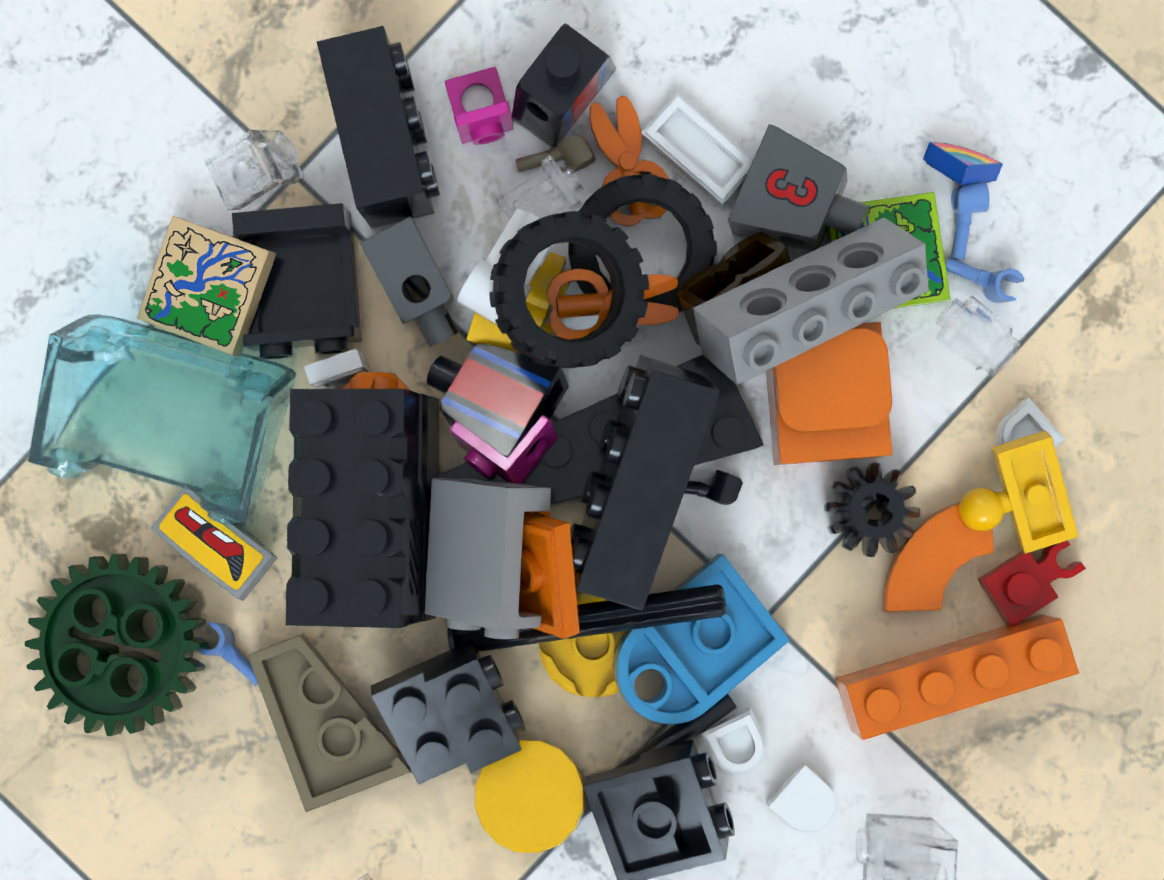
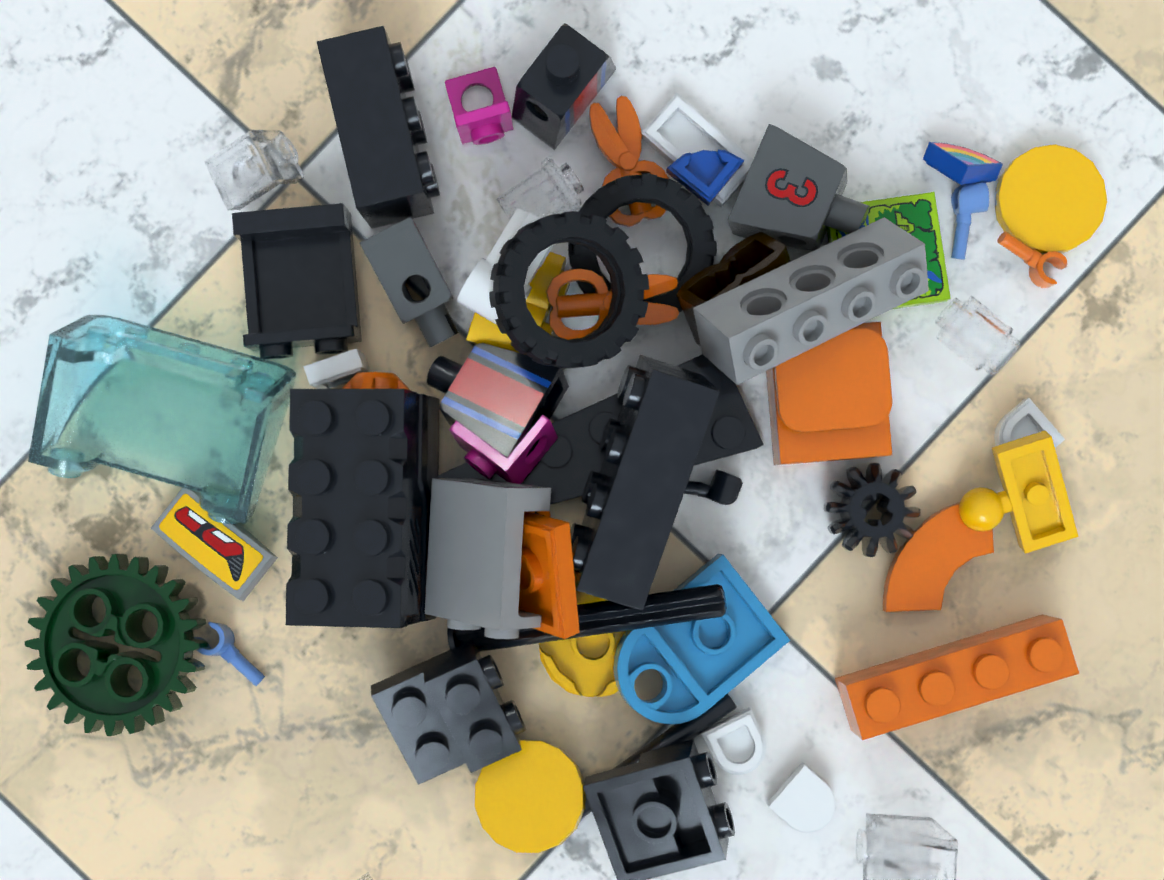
(206, 286): tile -> none
(321, 725): dark tan wing -> none
(572, 149): dark tan hand -> none
(705, 172): none -> blue tile
(988, 280): medium blue hand -> none
(1023, 585): red plate -> none
(1034, 259): none -> orange hand
(1051, 198): none -> yellow tile

